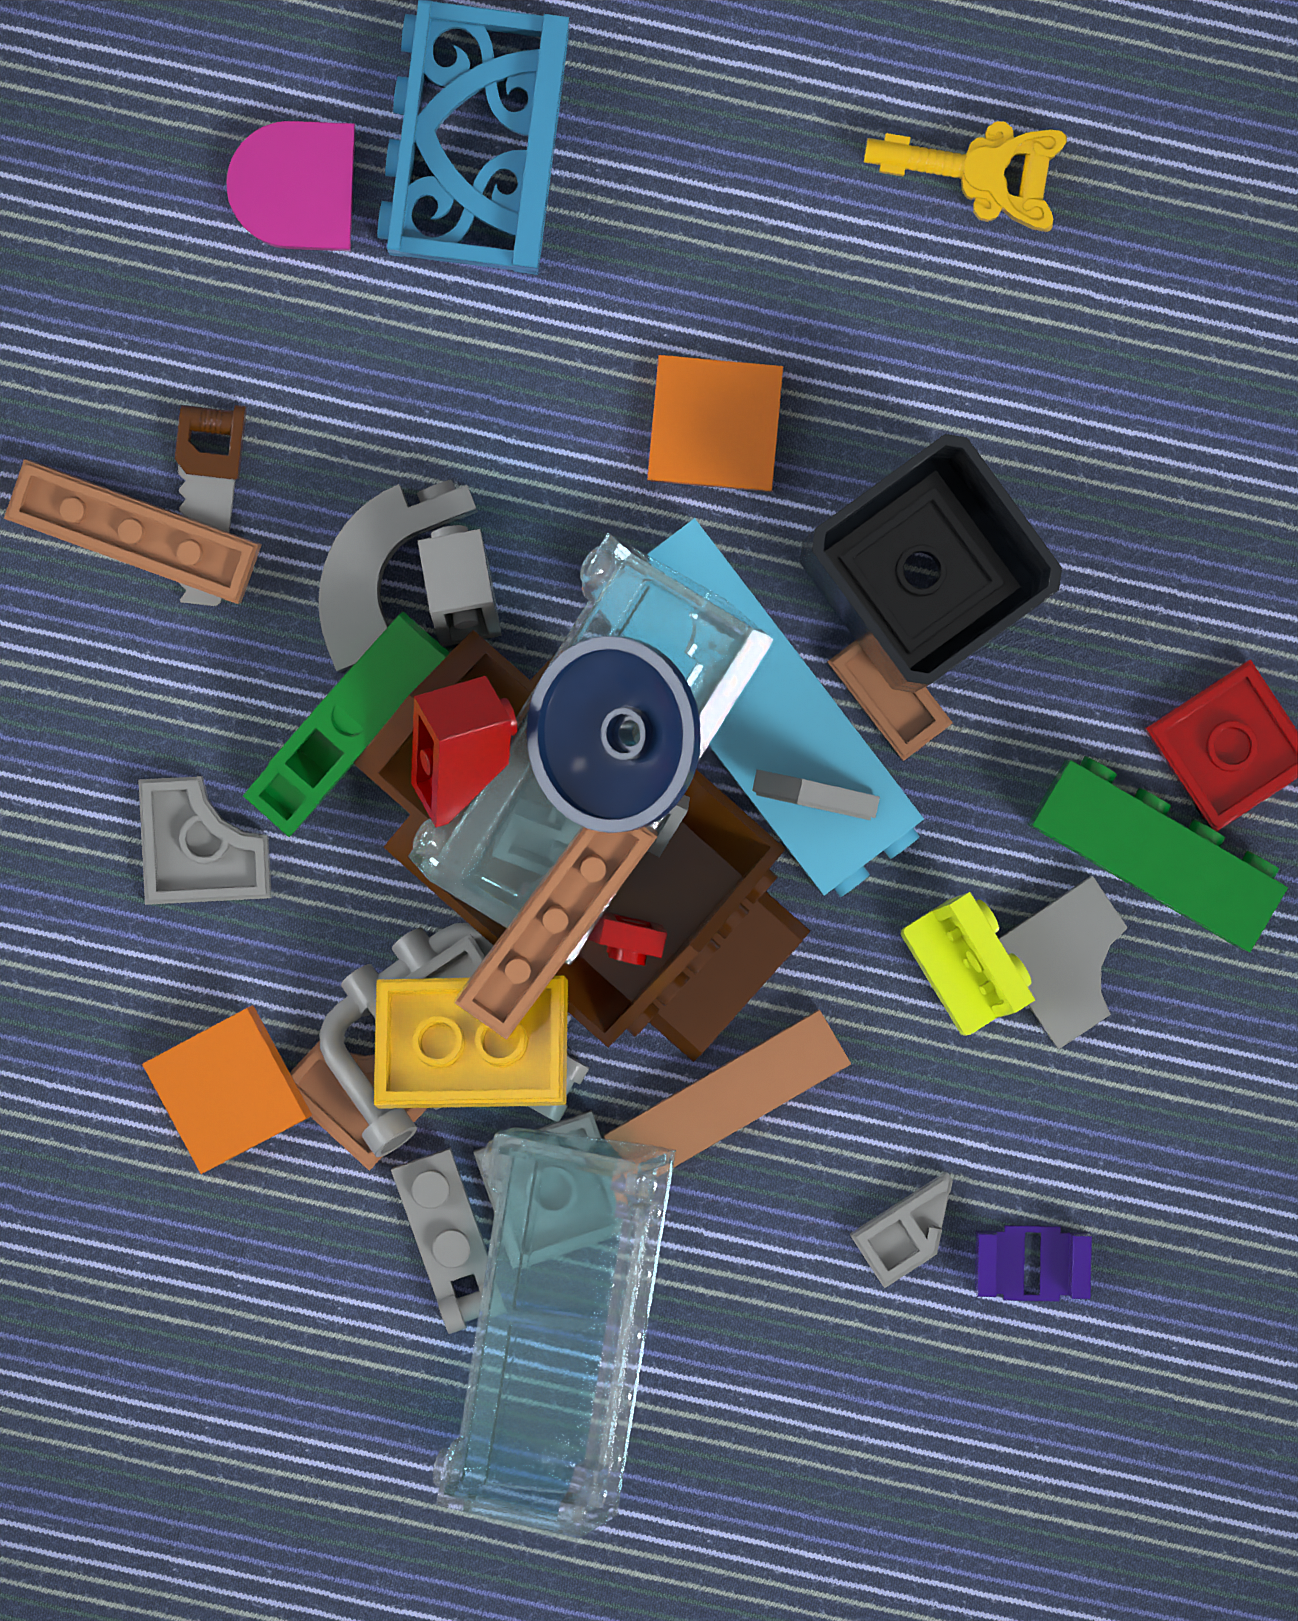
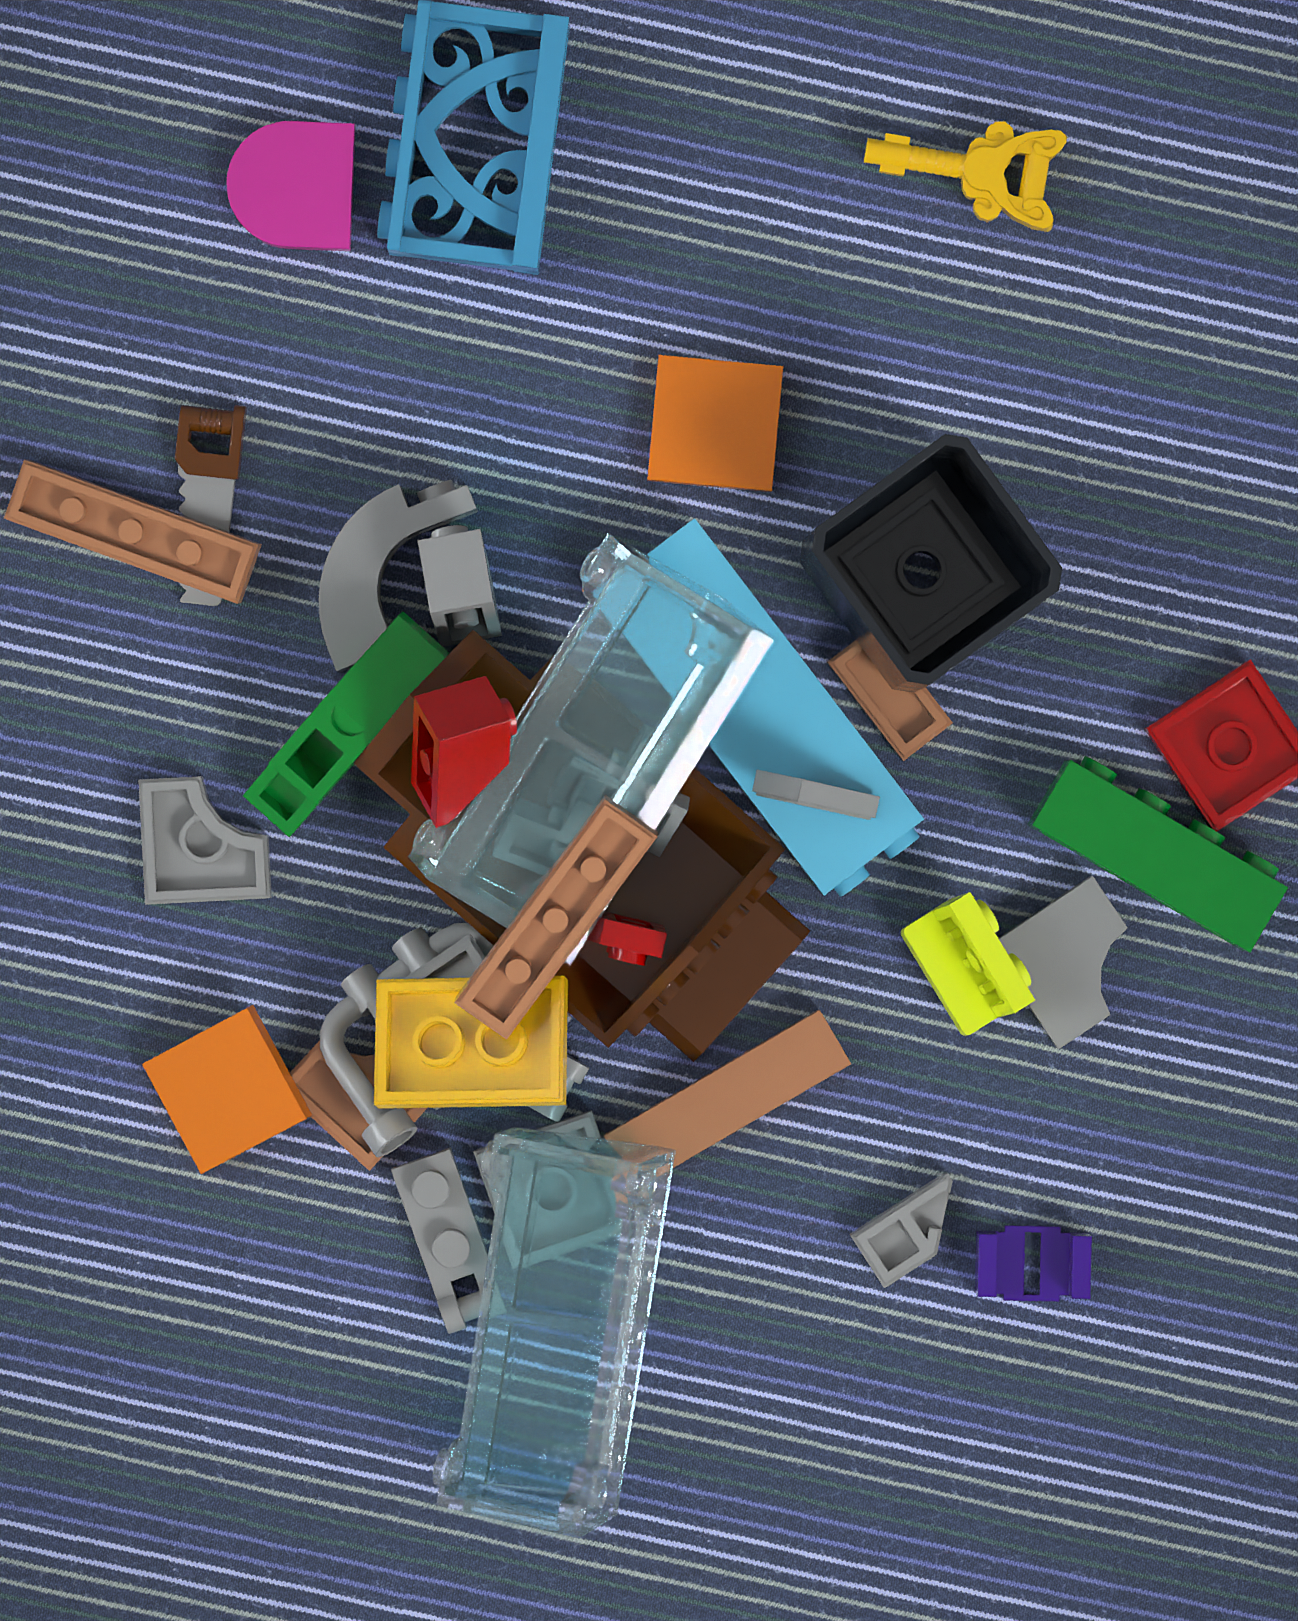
(585, 741): dark blue dish -> none

